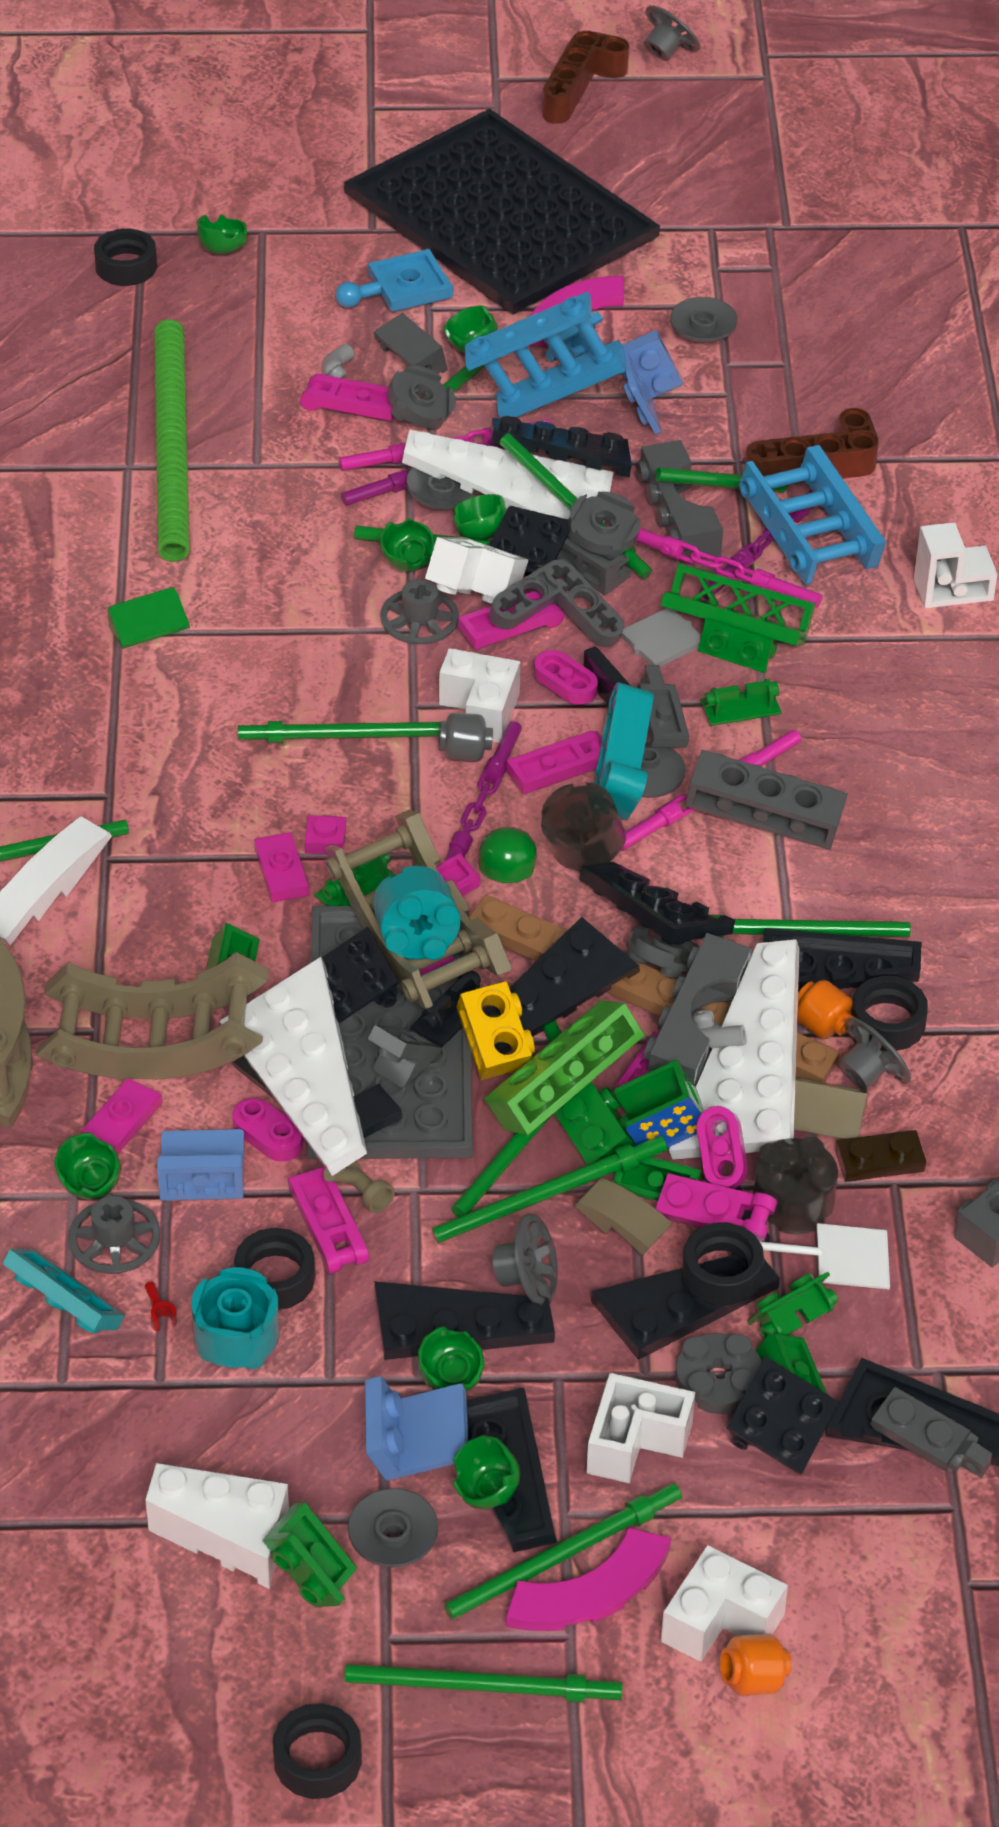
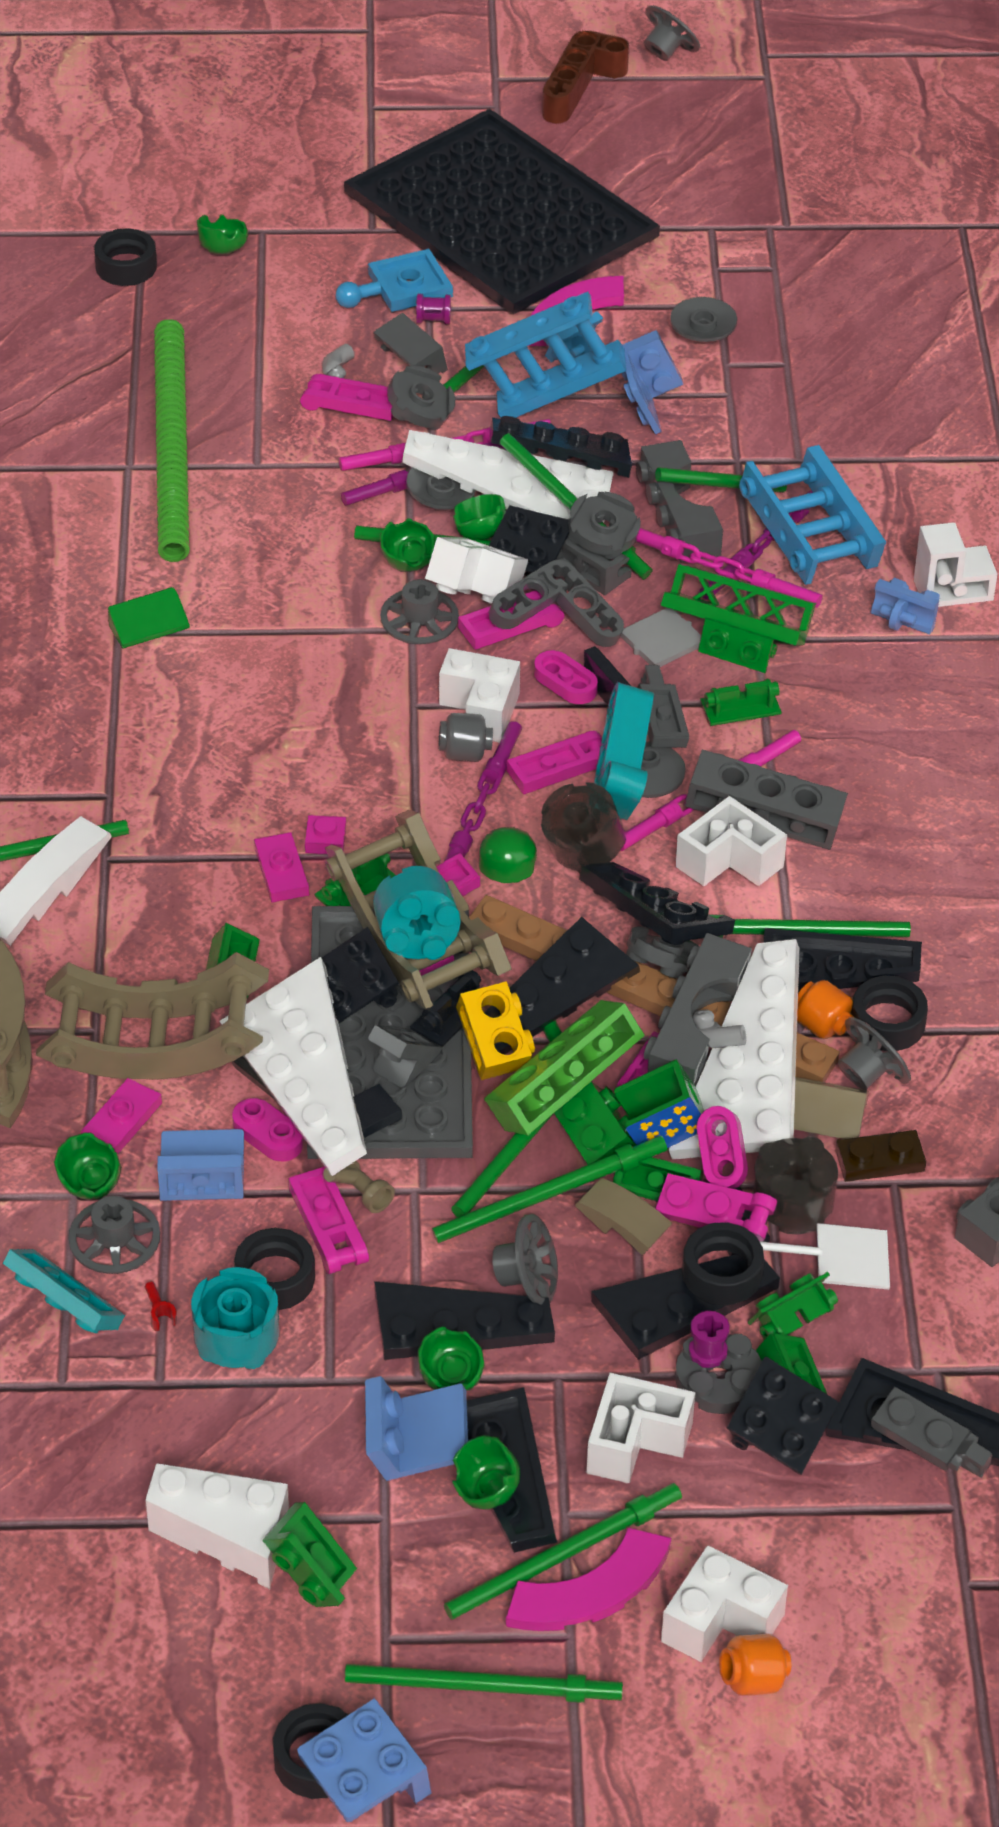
(277, 731): green bar -> none
(364, 1762): none -> medium blue bracket
(393, 1513): dark grey dish -> none
(433, 309): none -> magenta bush
(468, 325): green hair -> none
(709, 1334): none -> magenta bush
(731, 838): none -> white brick
(850, 449): copper beam -> none
(905, 606): none -> medium blue hips

